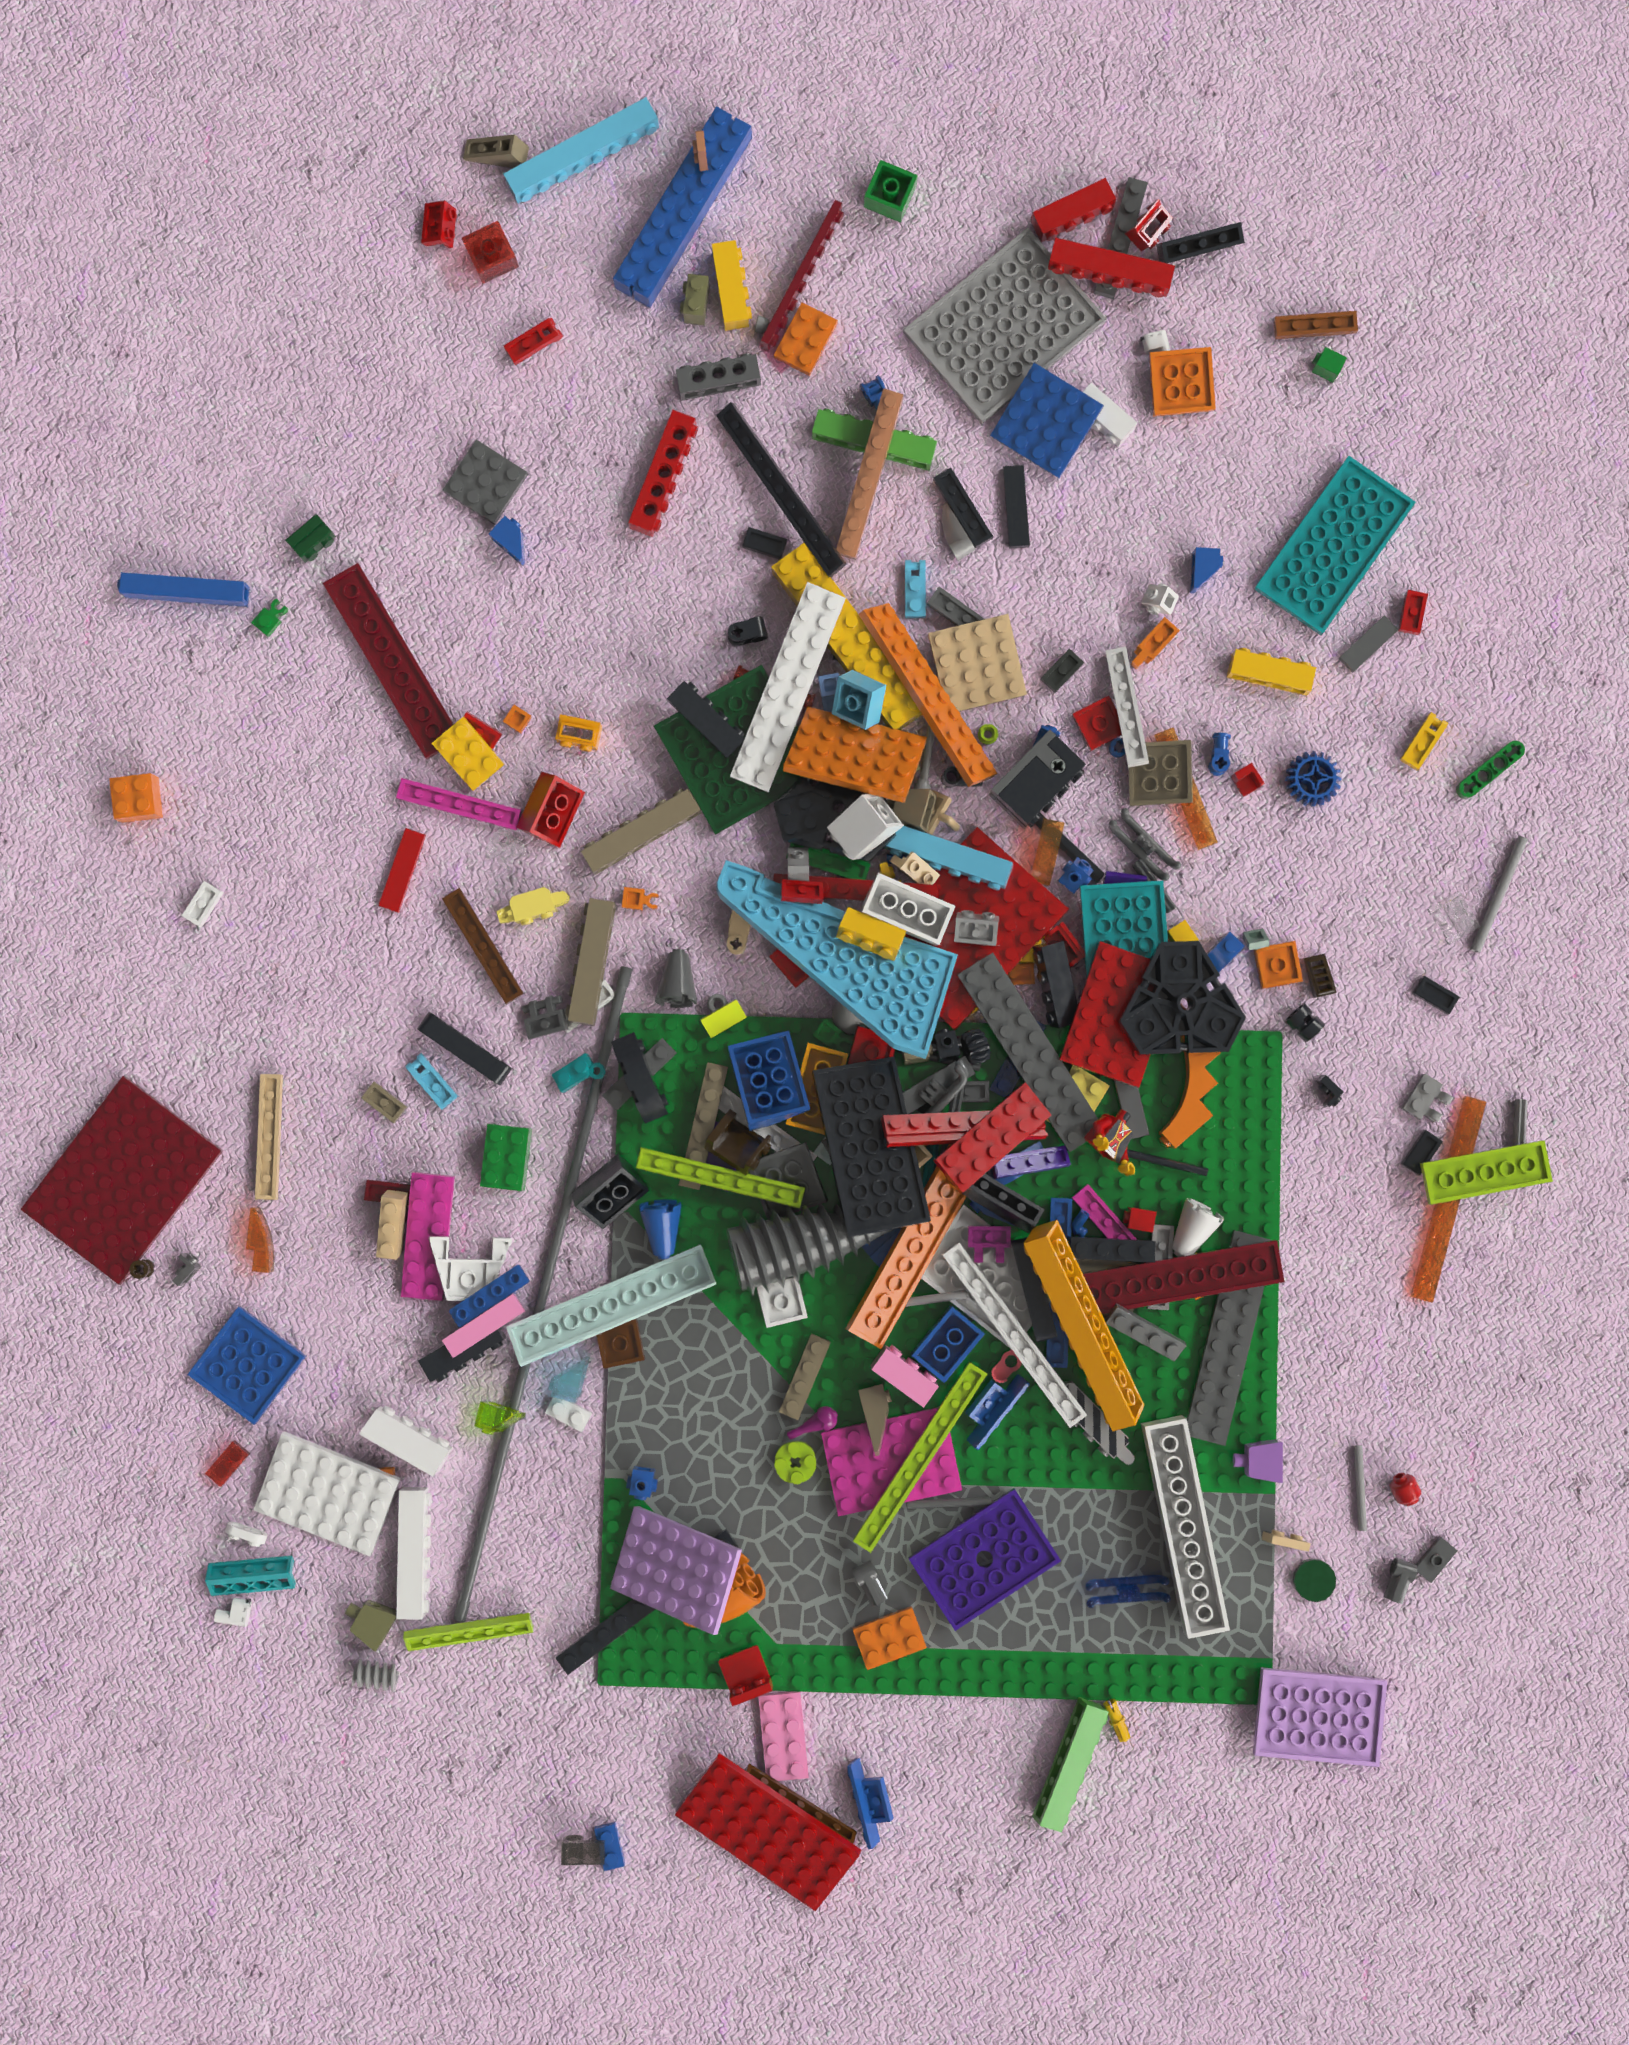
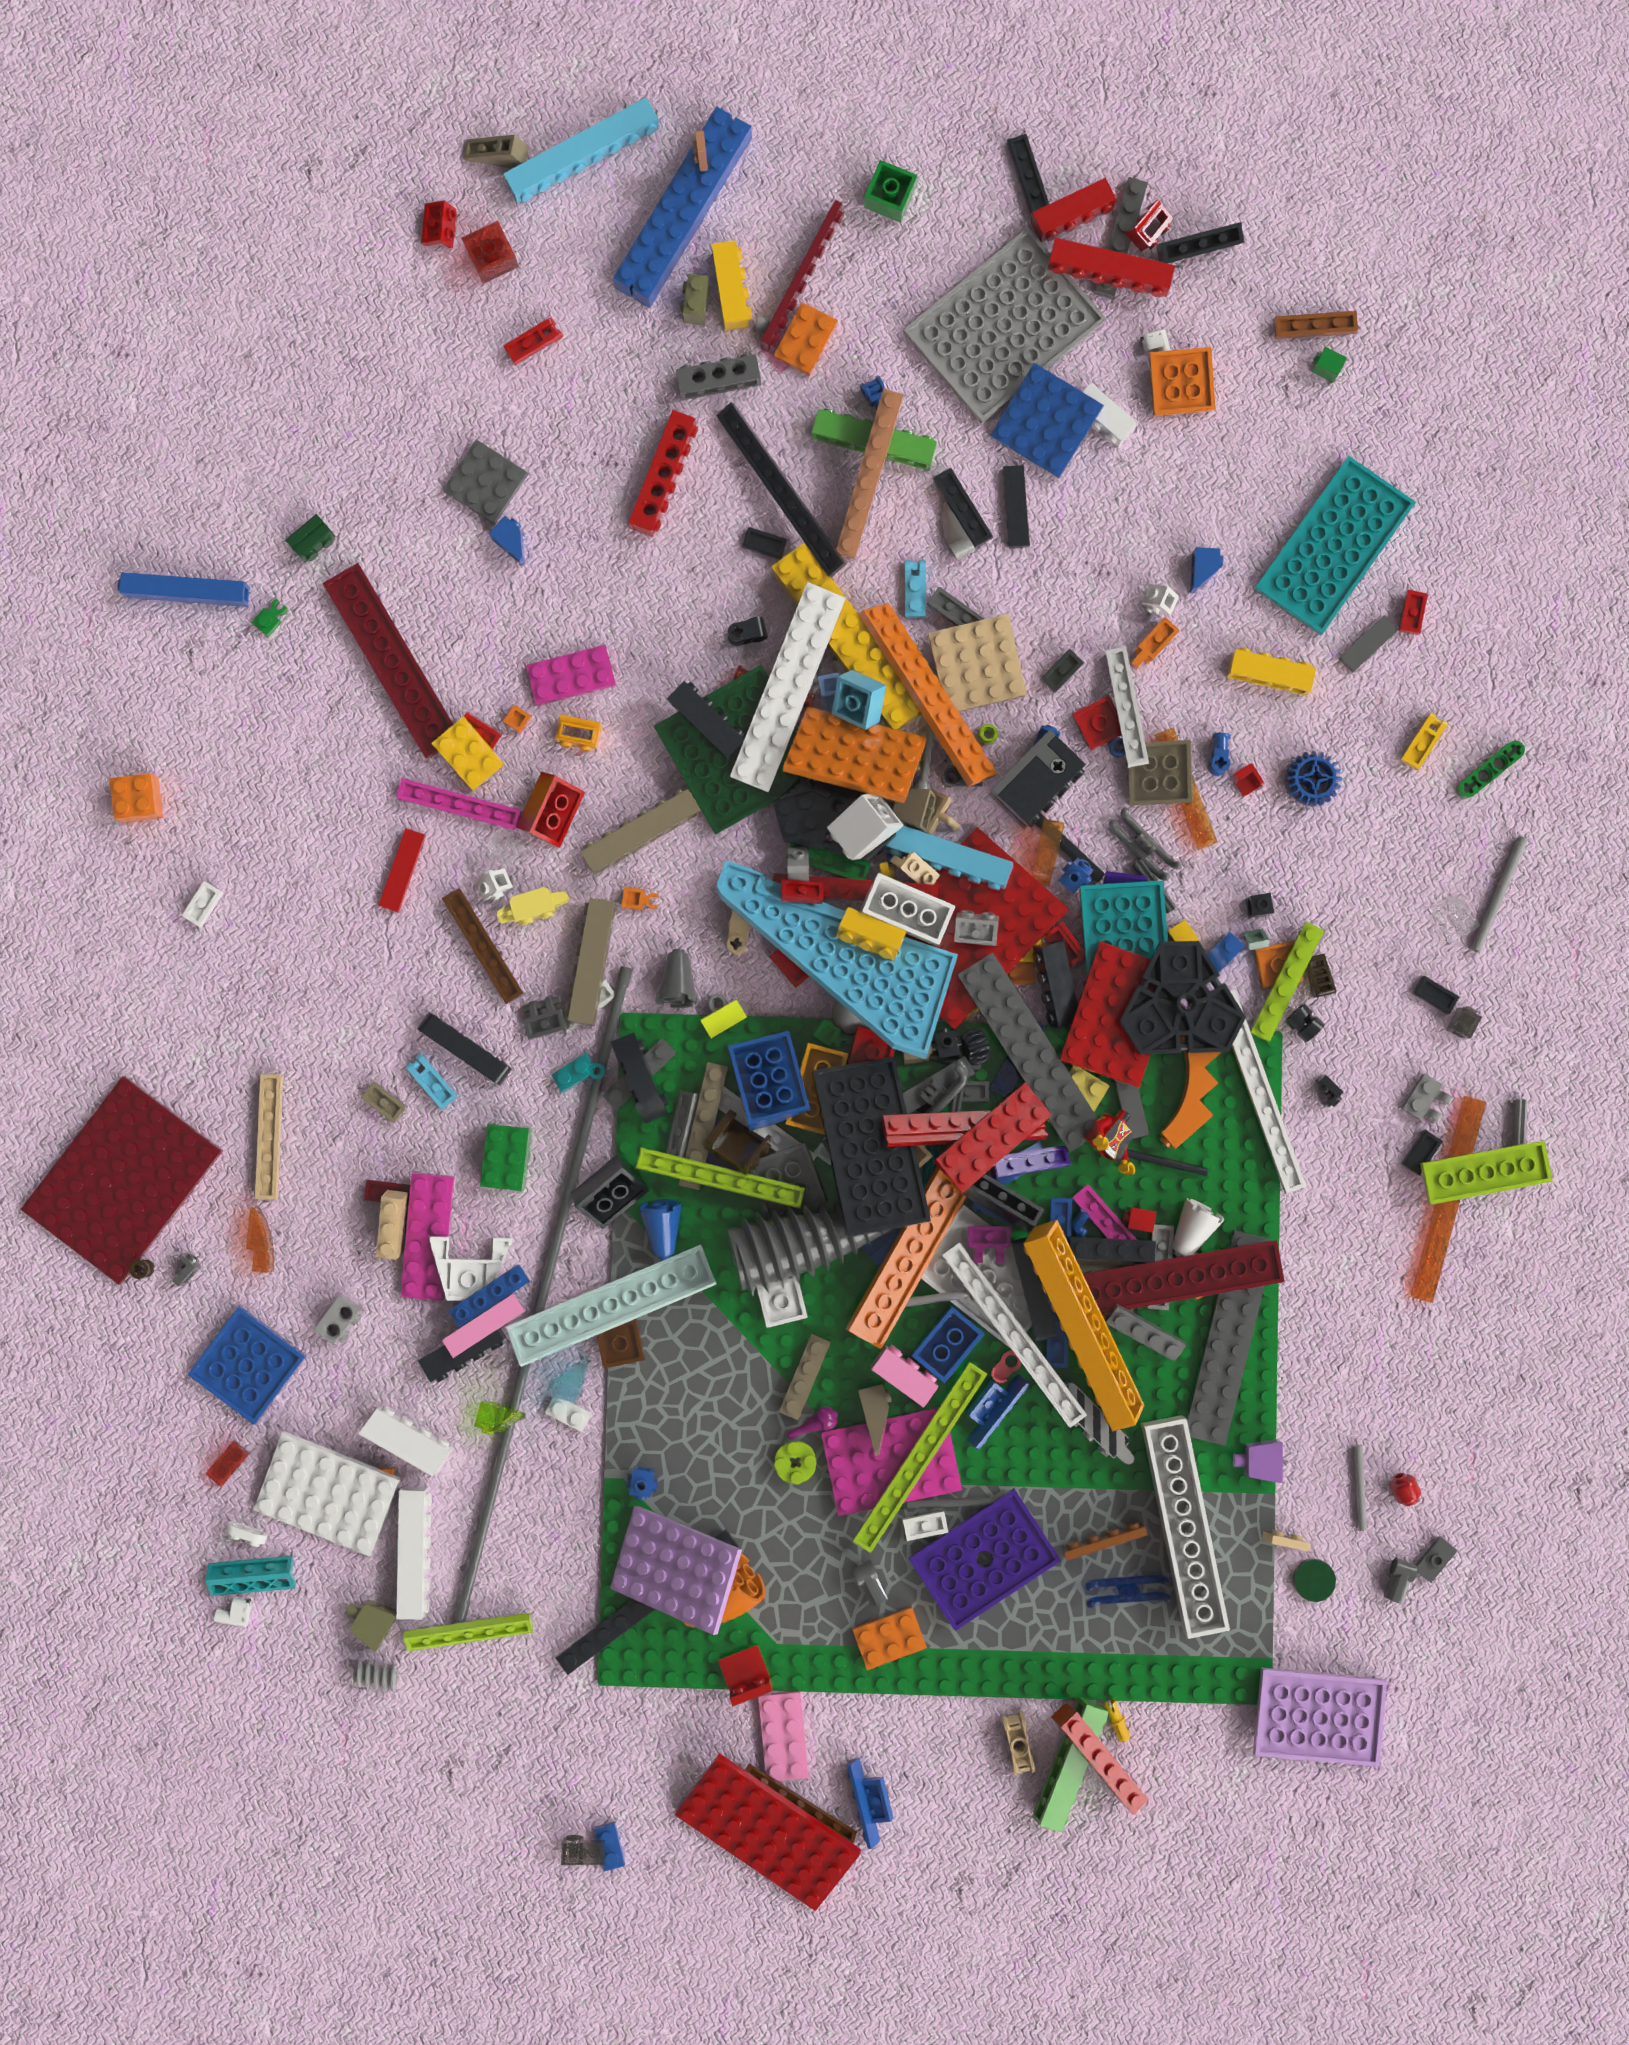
(335, 1316): none -> light grey brick
(494, 884): none -> white brick
(571, 675): none -> dark pink plate
(682, 1123): none -> light grey plate
(925, 1525): none -> white plate
(1020, 1756): none -> tan piece
(1027, 173): none -> black tile
(1099, 1758): none -> brick
(1111, 1538): none -> dark orange plate
(1259, 905): none -> black brick
(1266, 1109): none -> white plate
(1287, 981): none -> lime plate
(1464, 1022): none -> clear smoke brick

